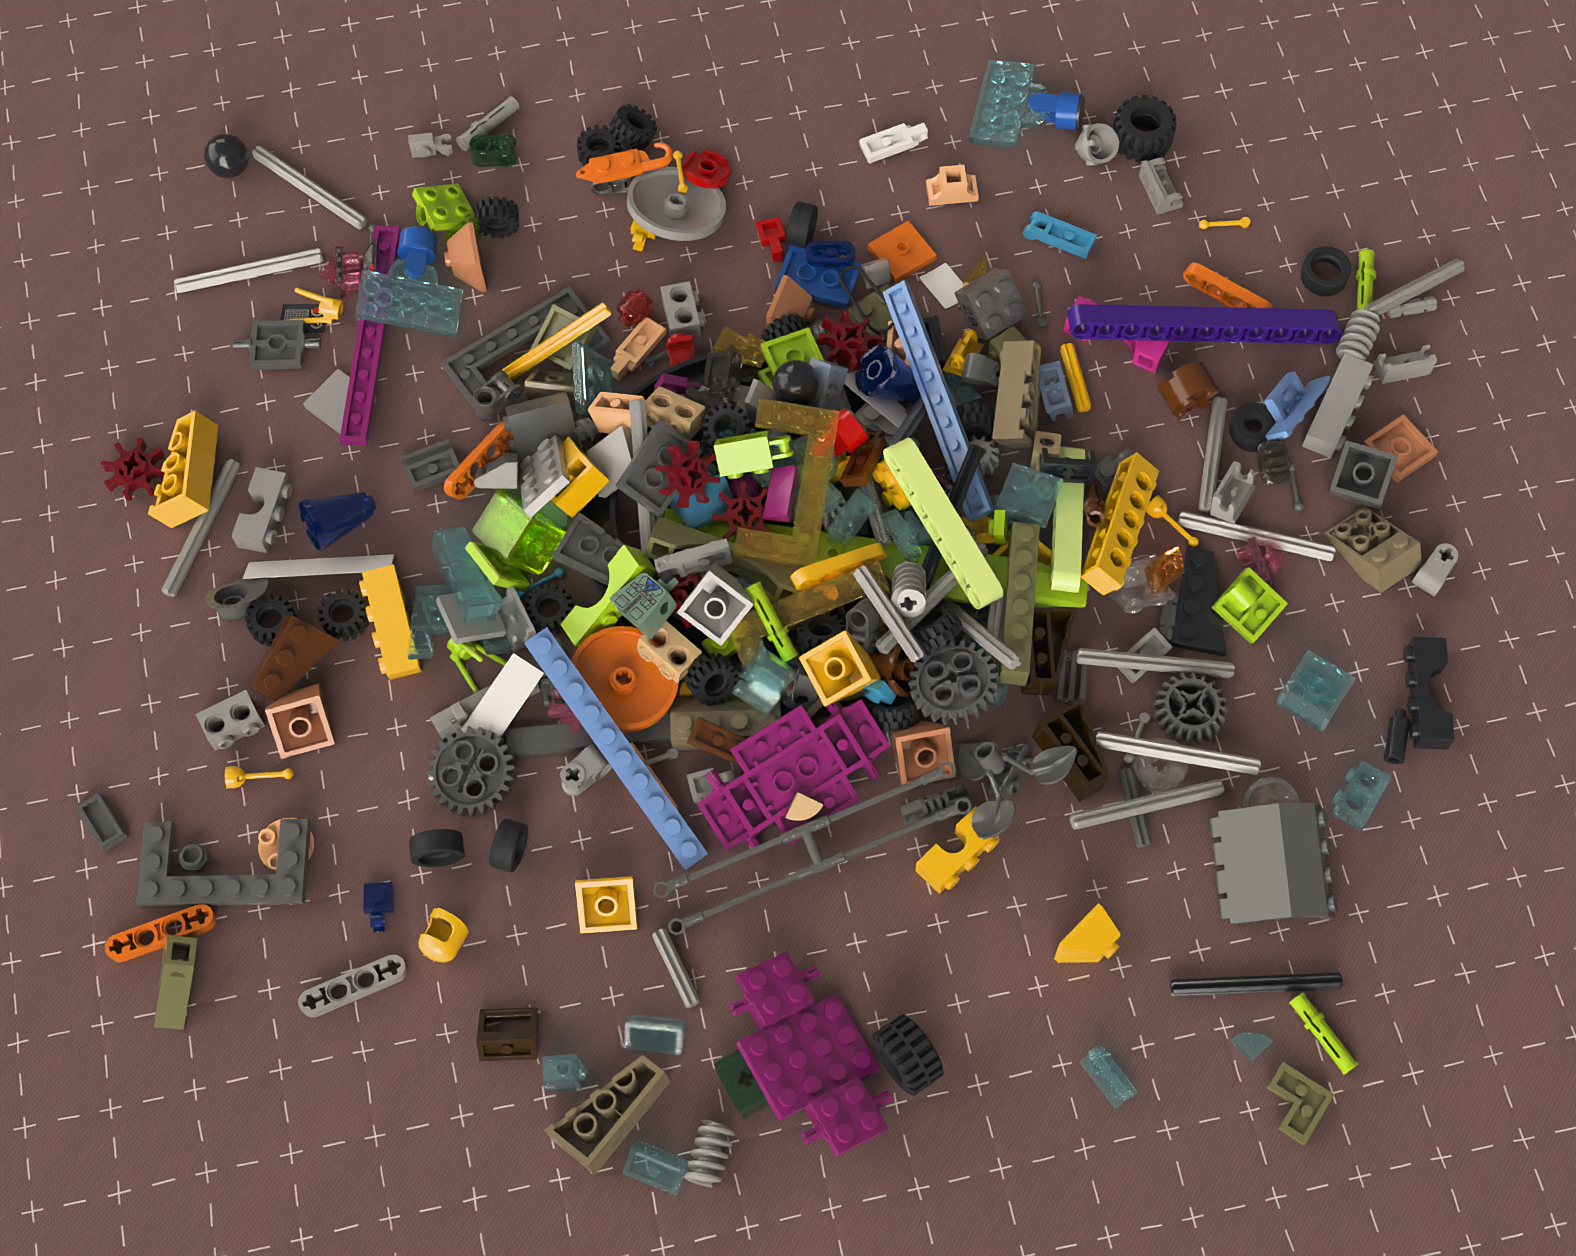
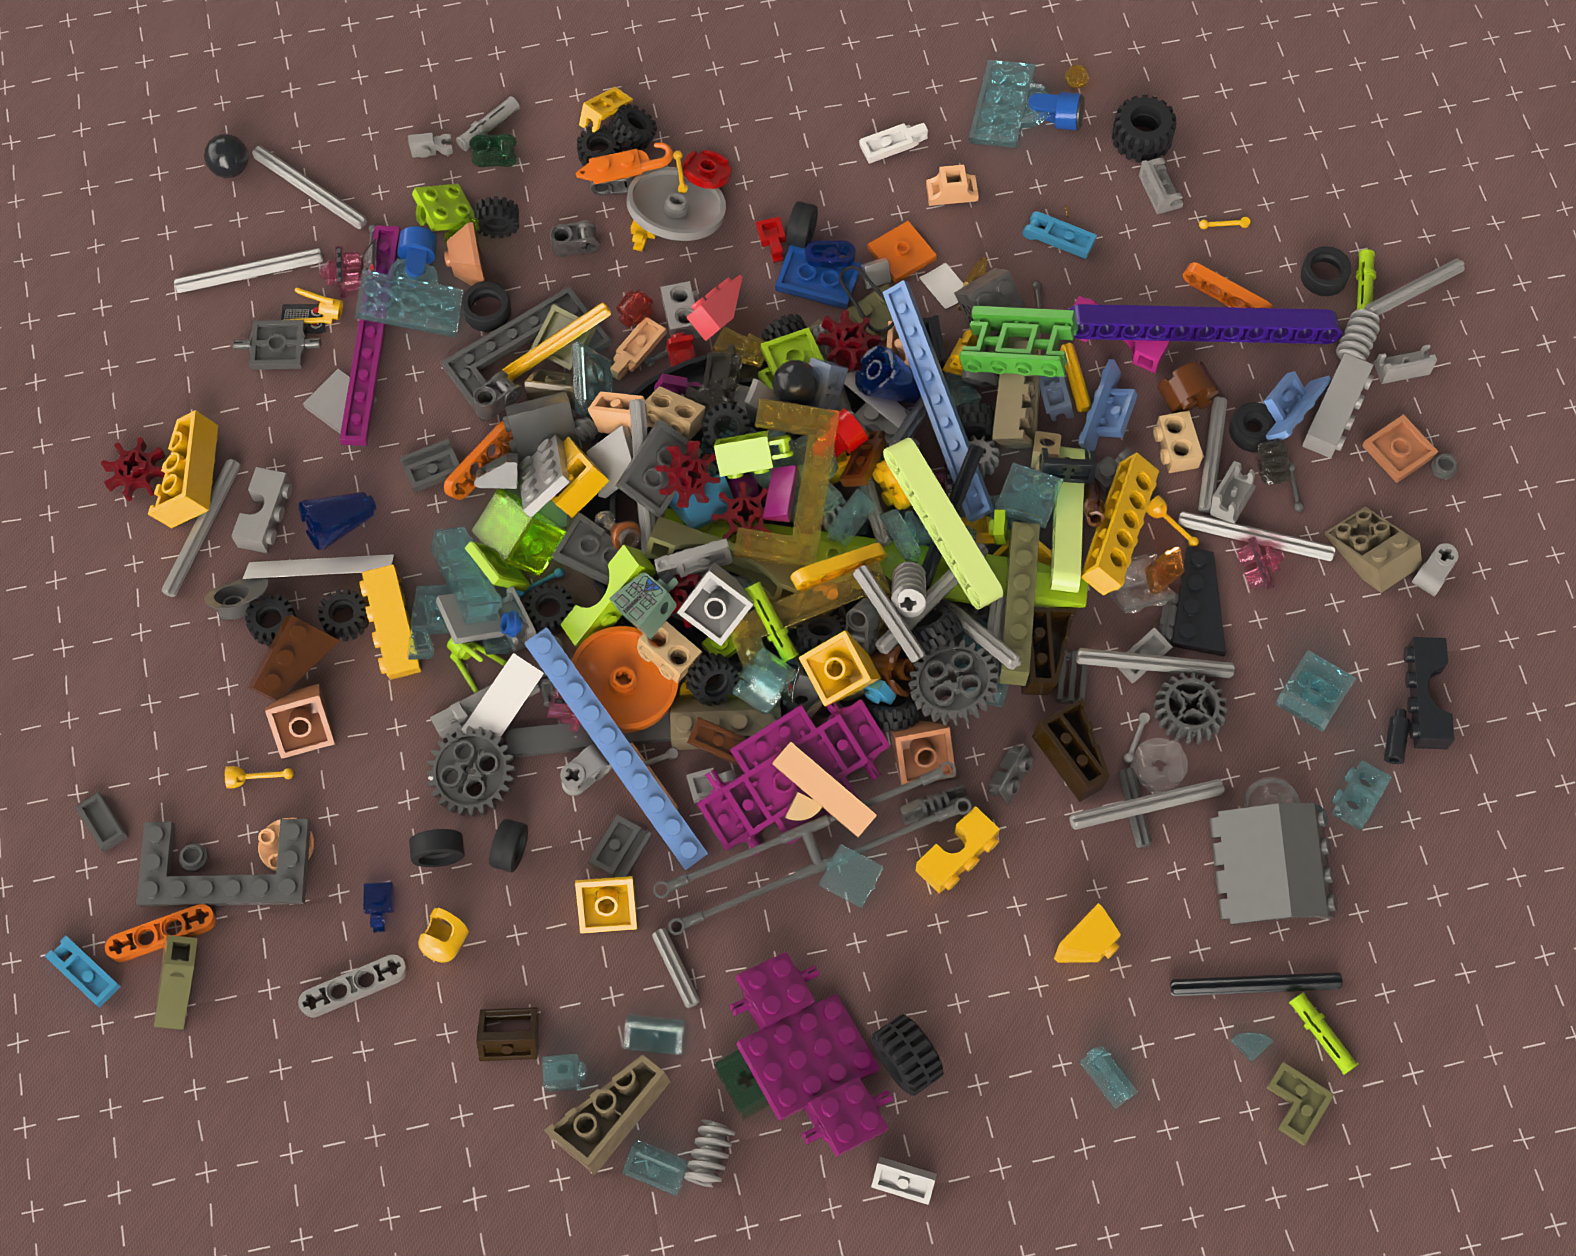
(83, 972): none -> dark azure plate
(227, 714): light grey brick -> none
(483, 290): none -> black tyre
(511, 623): none -> blue plate
(575, 238): none -> flat silver piece
(603, 107): none -> yellow hinge
(620, 848): none -> dark grey plate
(622, 533): none -> clear piece
(717, 310): none -> coral slope
(790, 299): nougat slope -> none
(824, 789): none -> light nougat tile
(851, 875): none -> clear light blue piece
(903, 1180): none -> plate
(986, 759): dark grey plant -> none
(1024, 324): none -> bright green fence
(1076, 76): none -> clear yellow plate
(1097, 144): light grey helmet -> none
(1109, 409): none -> medium blue bracket
(1178, 753): axle -> none
(1183, 441): none -> tan brick
(1249, 605): lime plate -> none
(1363, 475): dark grey brick -> none
(1413, 307): light grey axle -> none
(1444, 466): none -> dark grey plate

